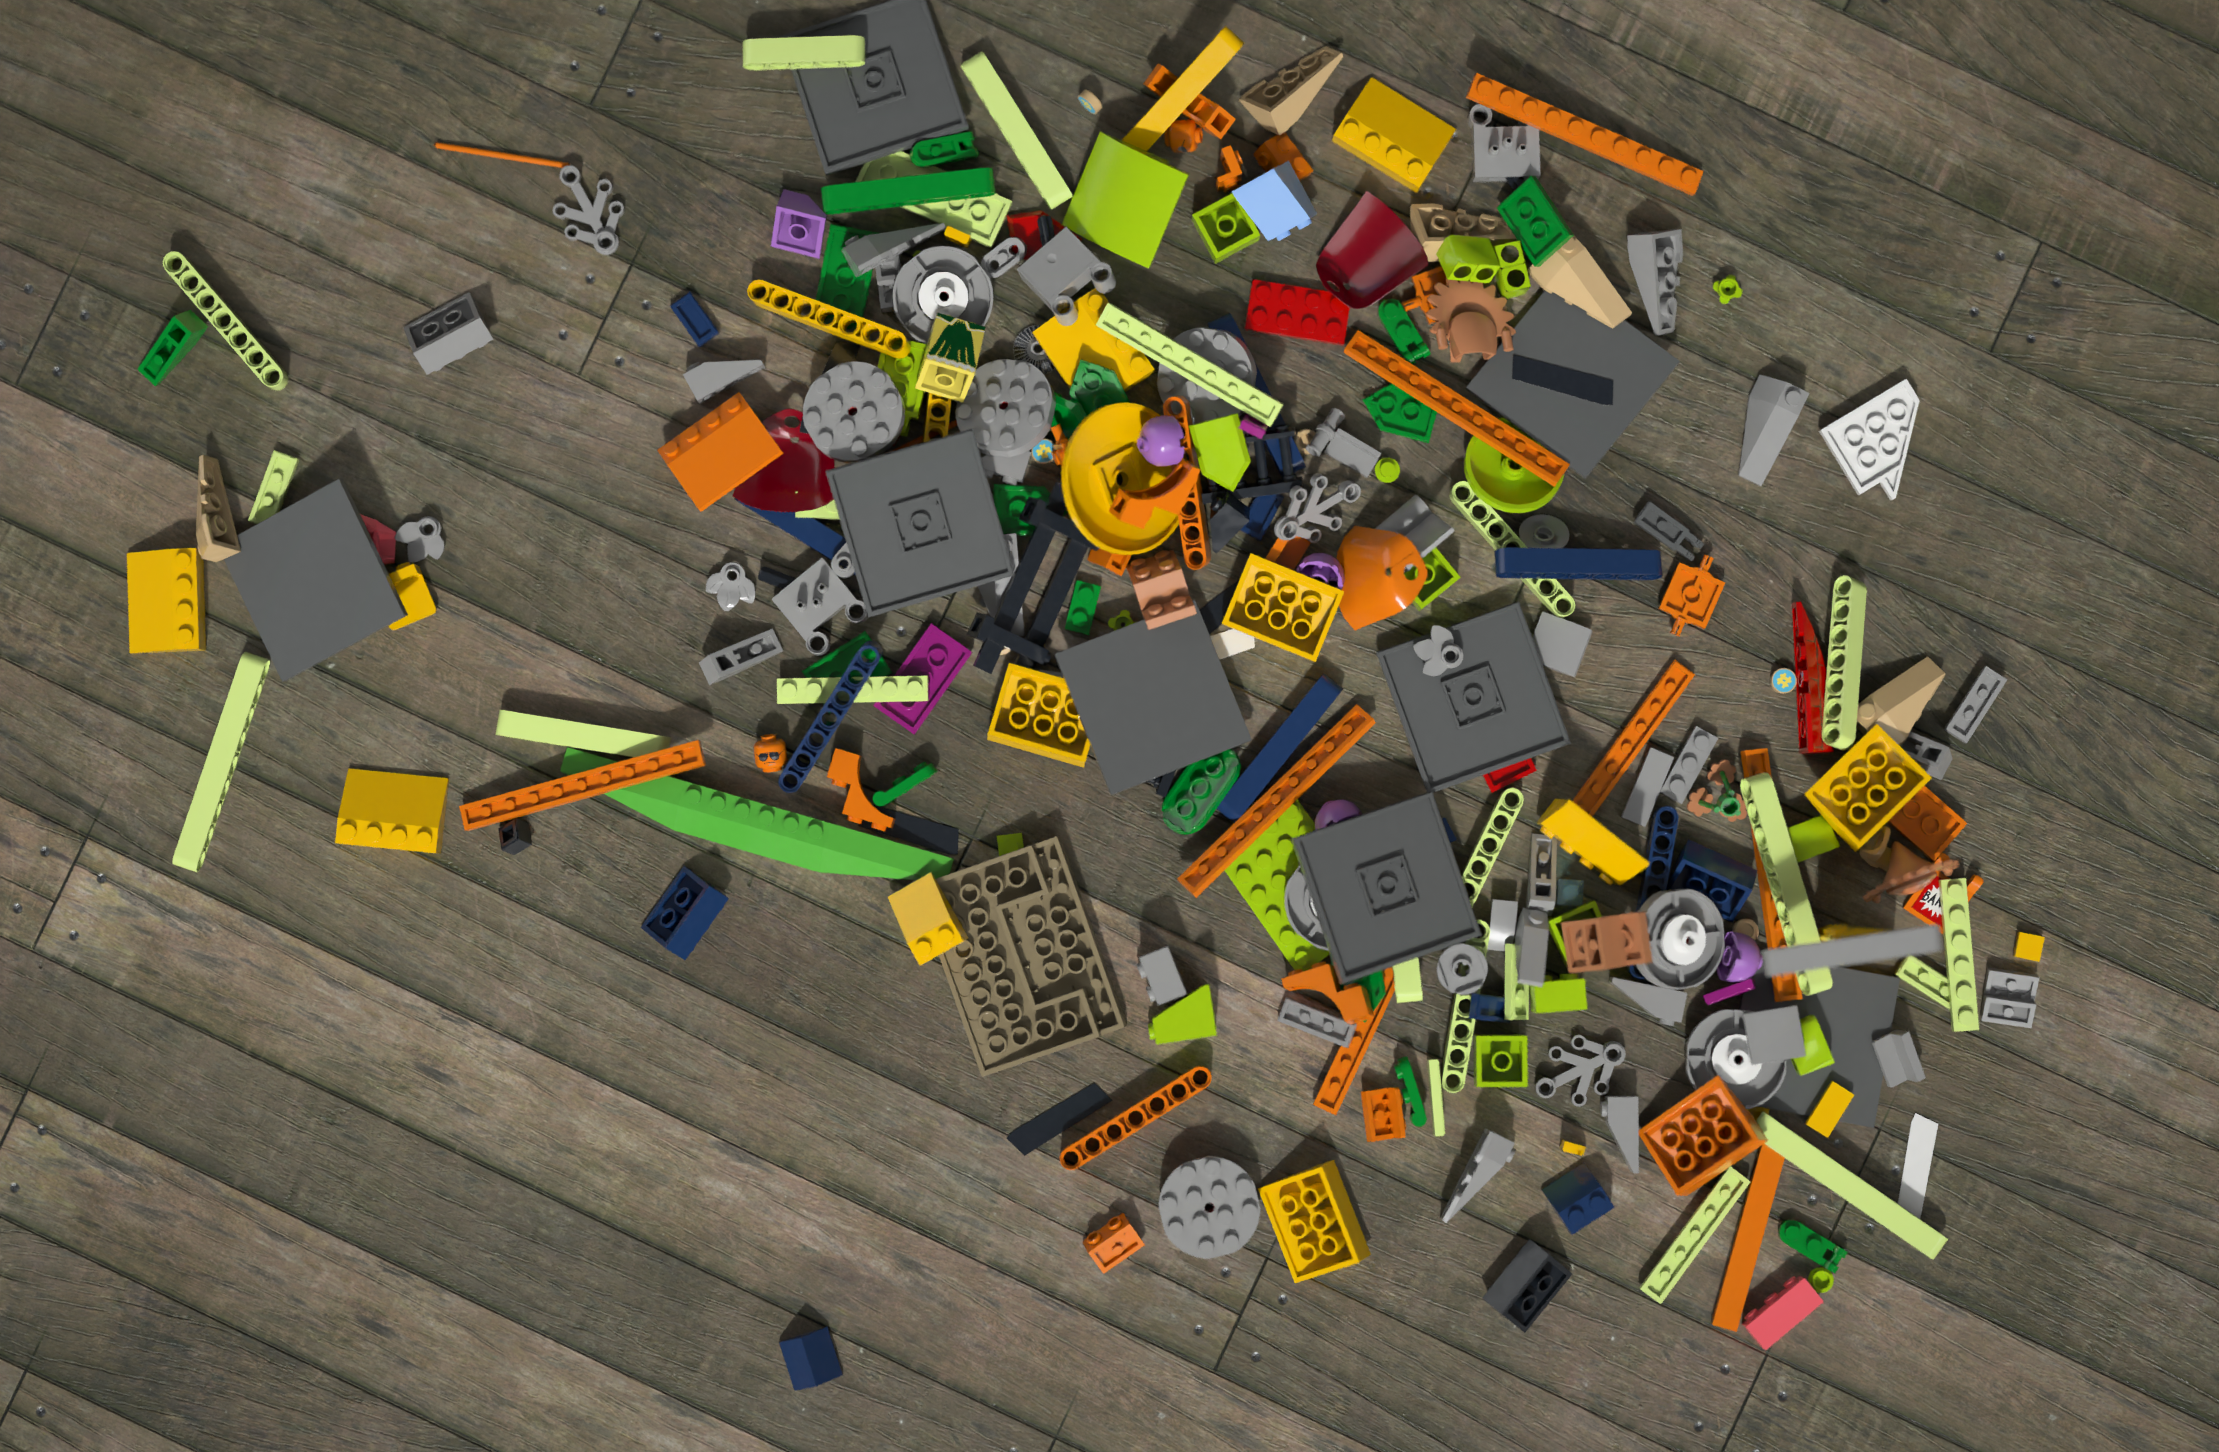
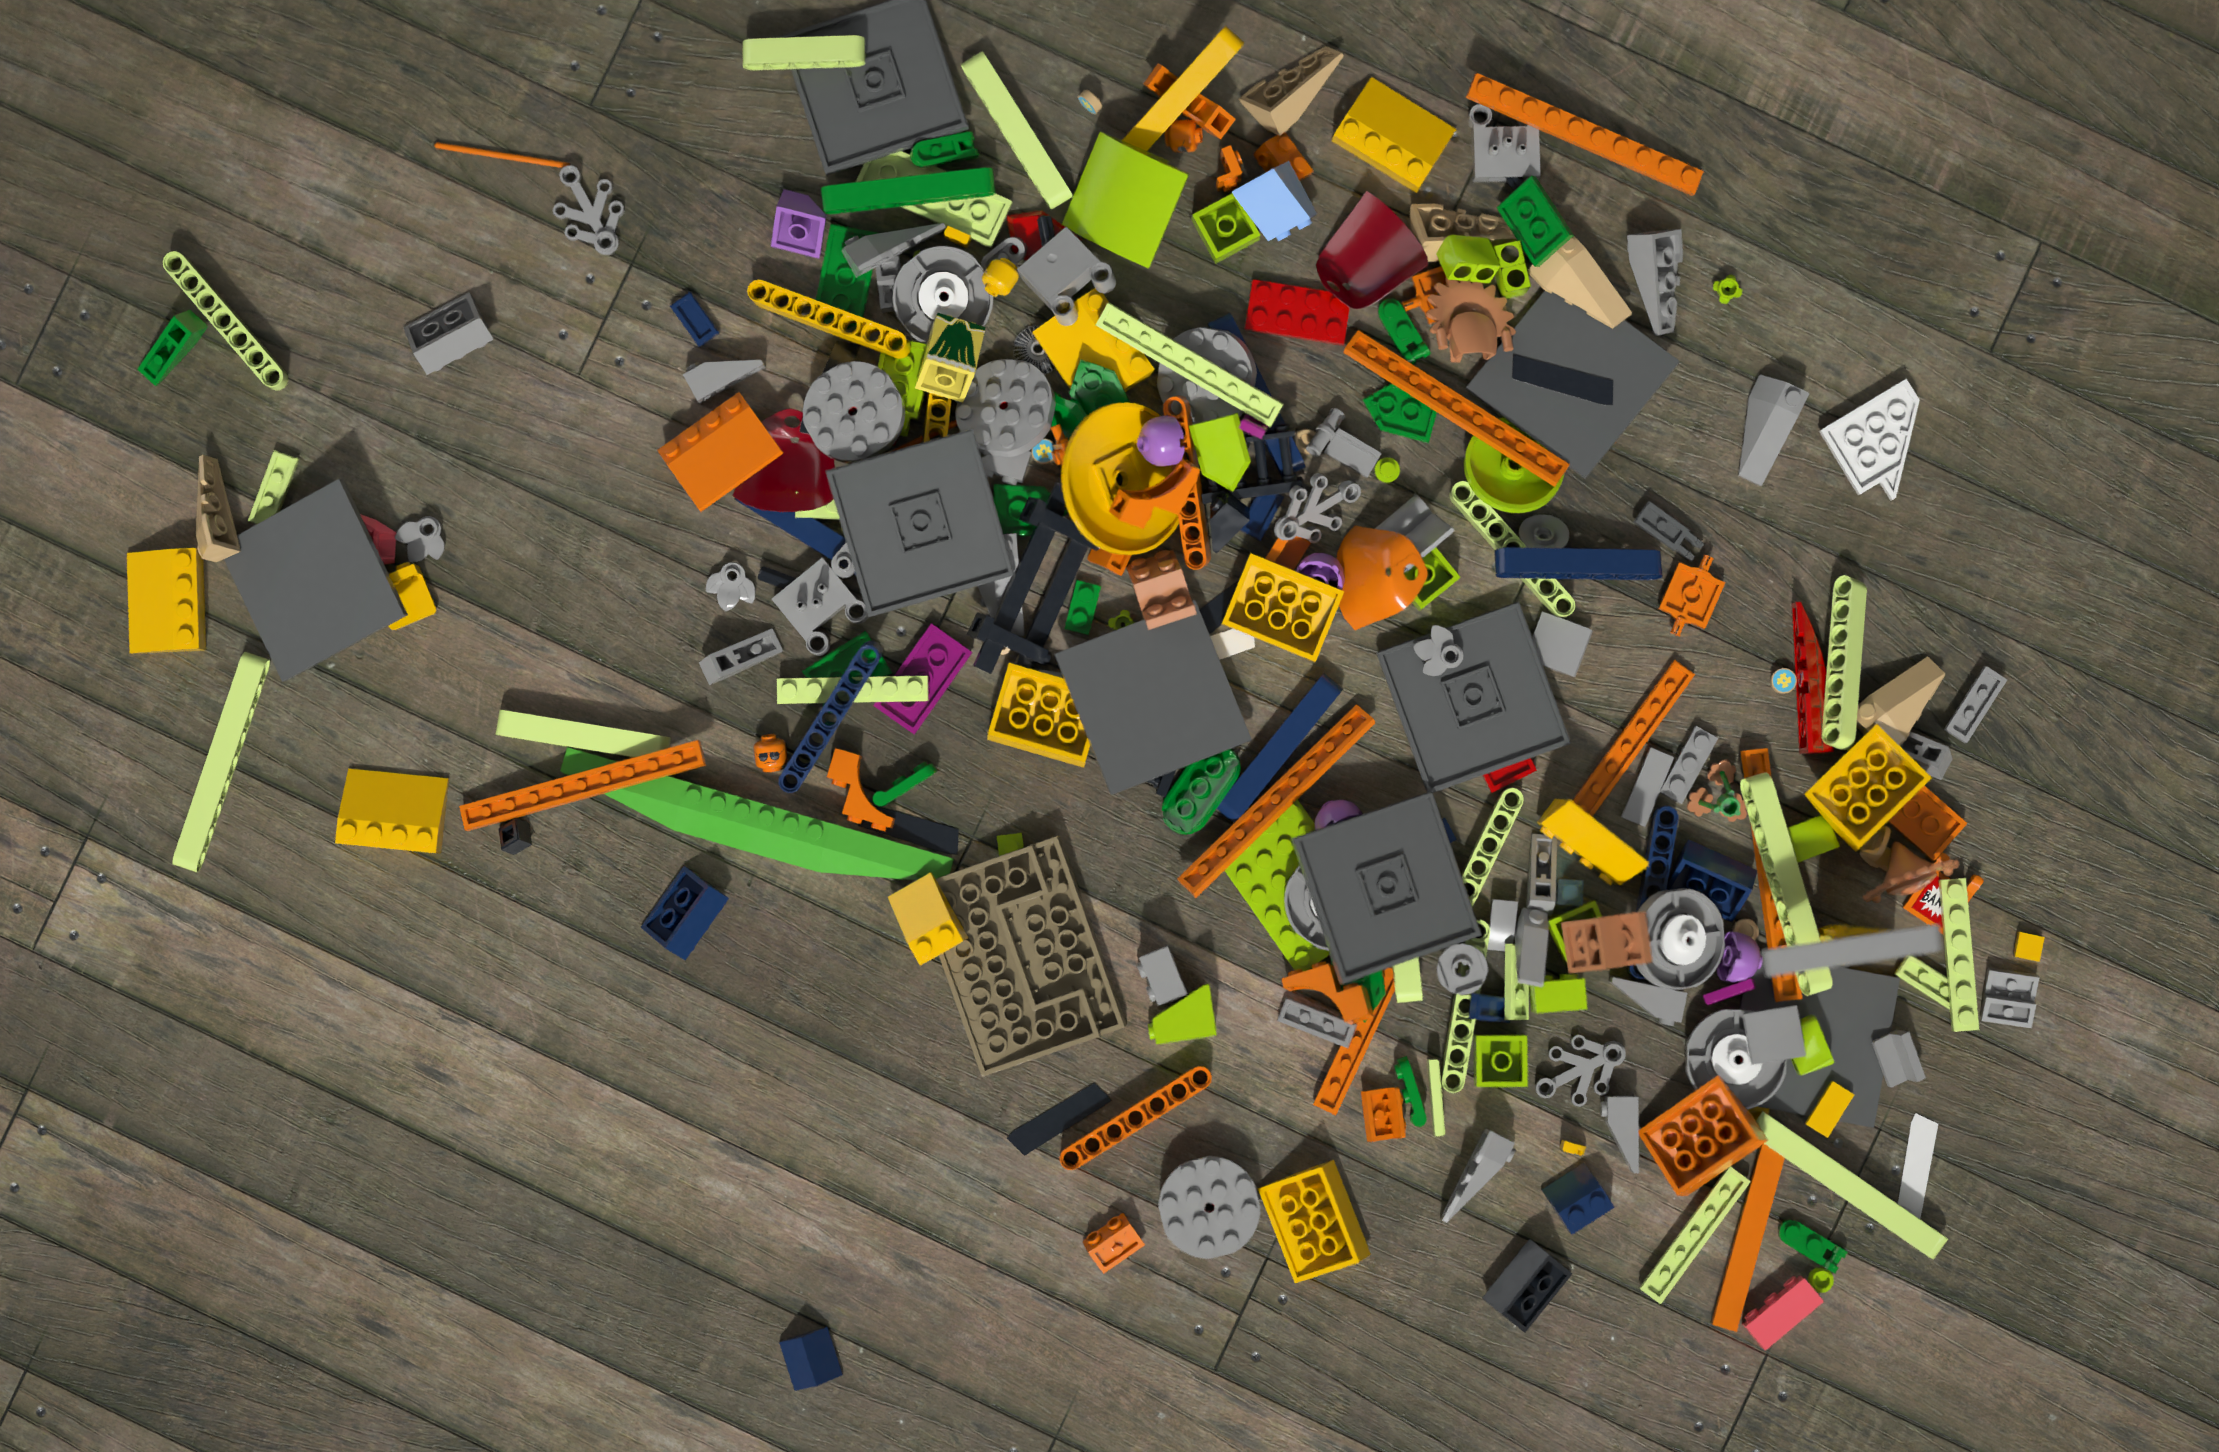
(1000, 277): none -> yellow head

